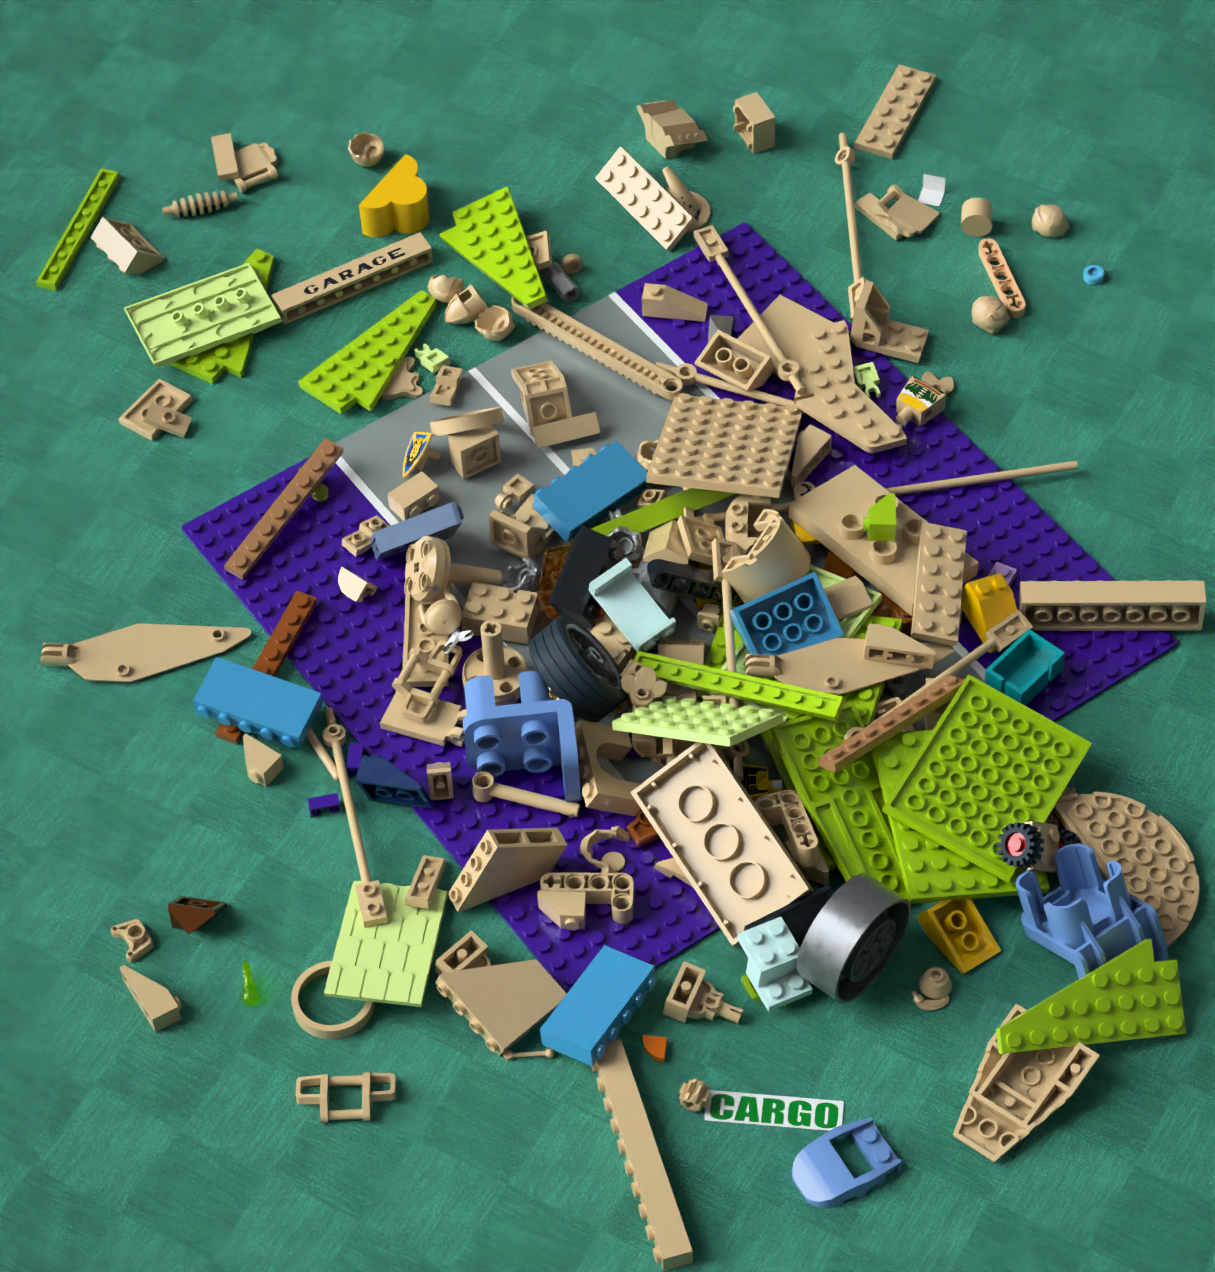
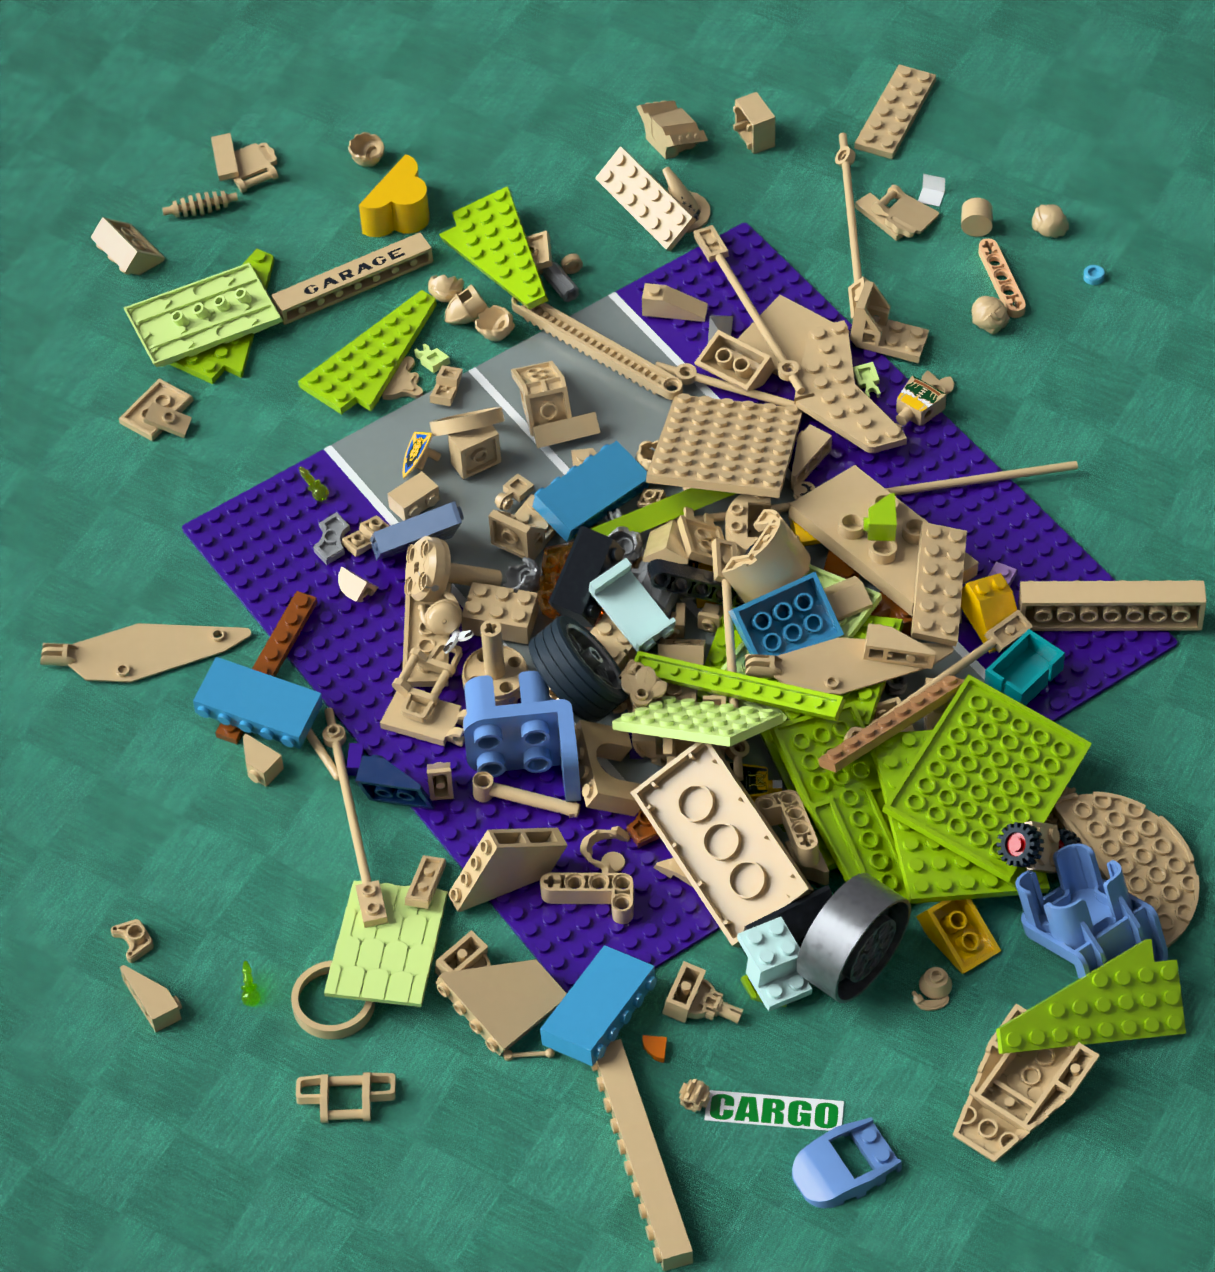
(78, 229): lime tile -> none
(192, 913): reddish brown slope -> none
(283, 509): medium nougat plate -> none
(324, 801): dark purple piece -> none
(330, 546): none -> light grey tile
(564, 908): tan slope -> none
(680, 617): none -> tan bracket

